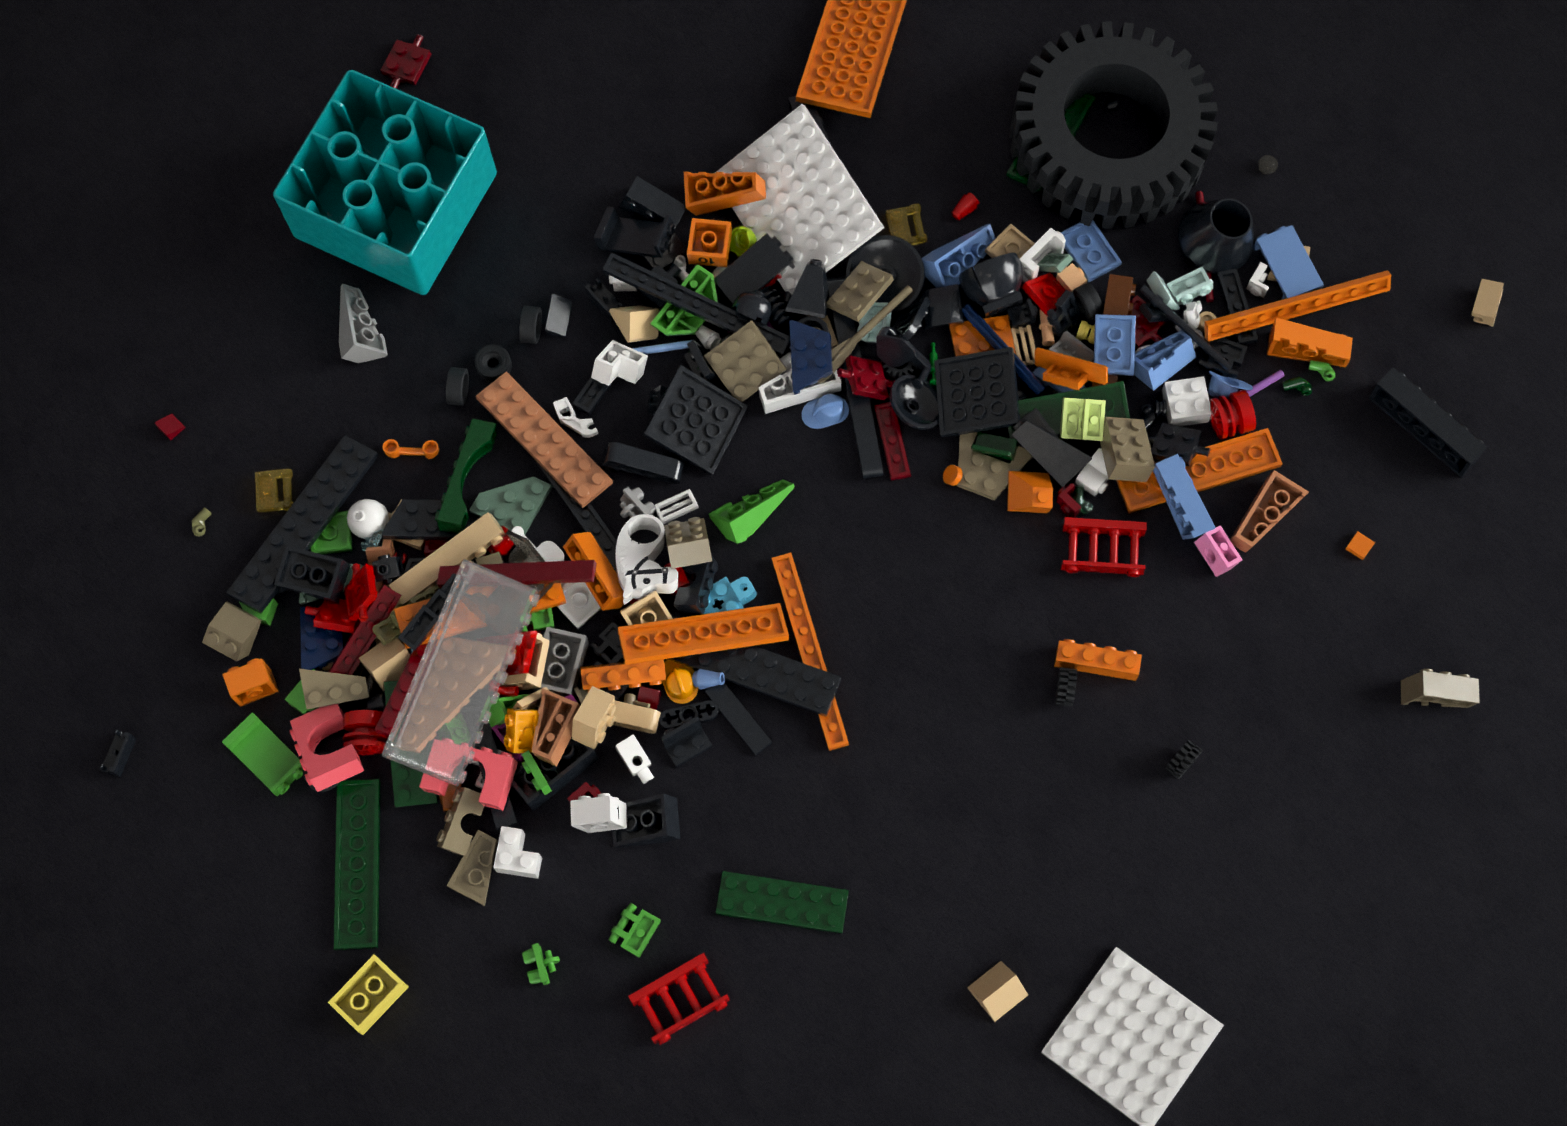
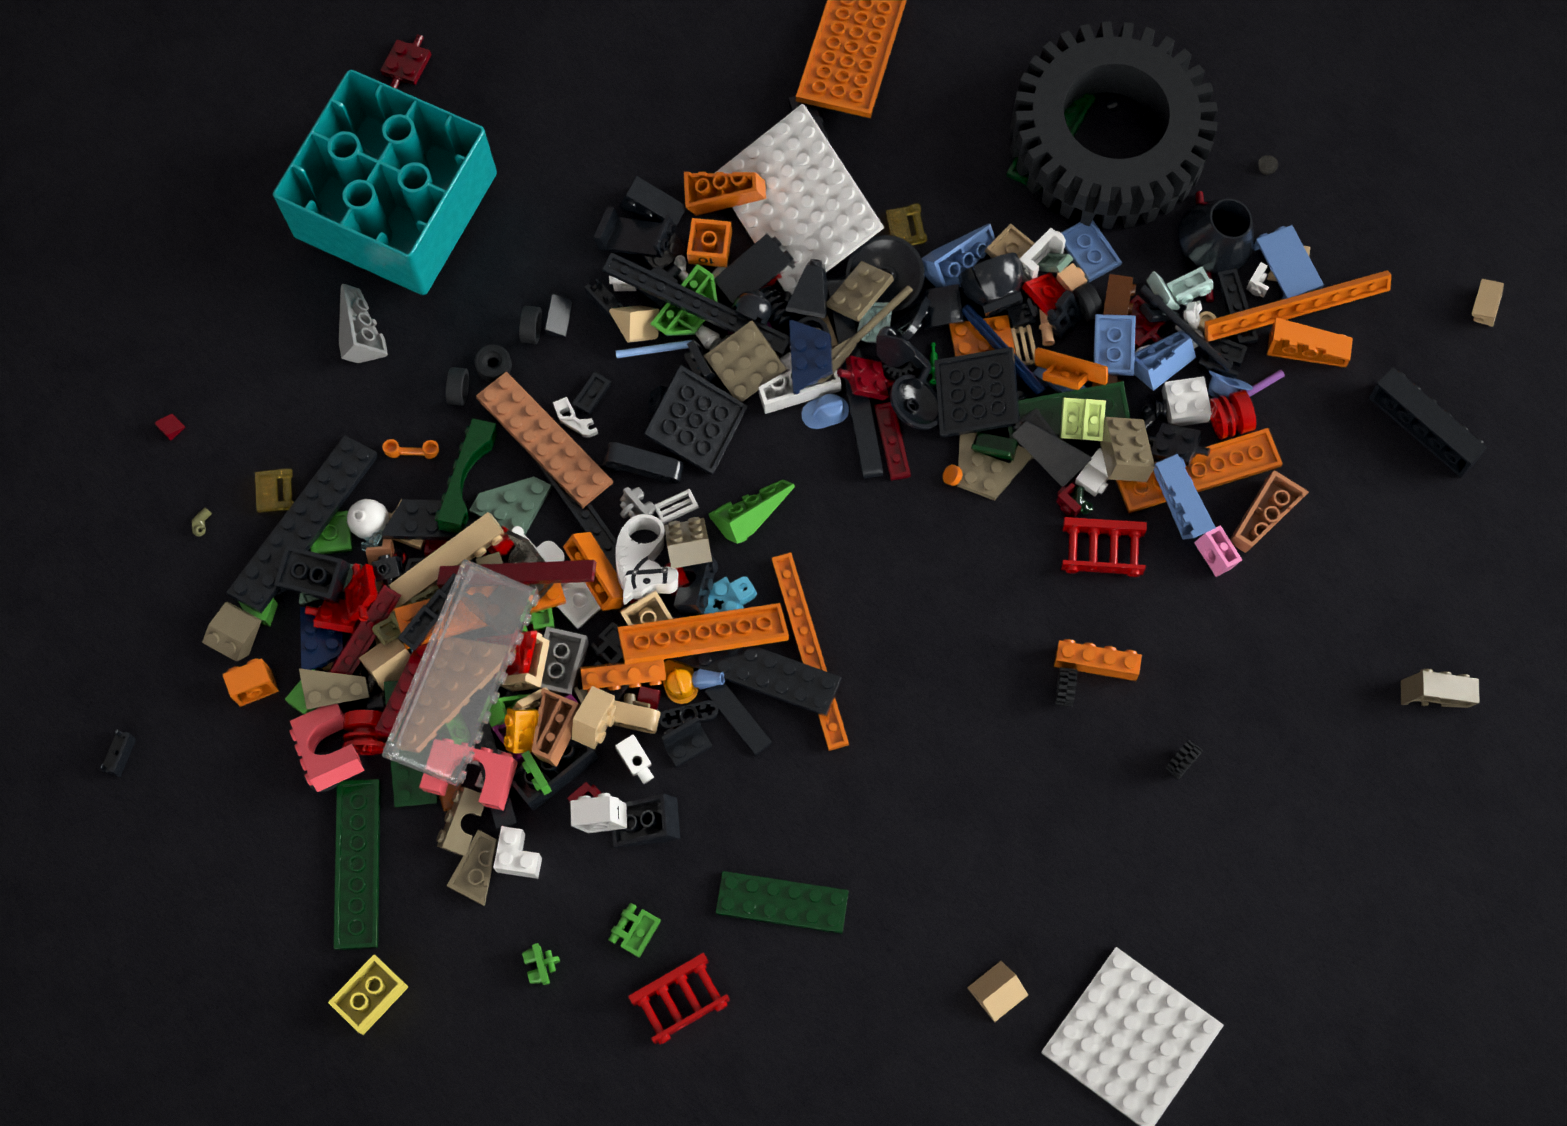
(264, 754): bright green panel -> none
(508, 690): red arm -> none
(620, 362): white brick -> none
(742, 240): lime hair -> none
(965, 206): red cone -> none
(1029, 492): orange slope -> none
(1072, 347): light grey bracket -> none
(1084, 330): light yellow wheel -> none
(1298, 383): dark green arm -> none
(1323, 368): bright green arm -> none
(1360, 545): orange tile -> none

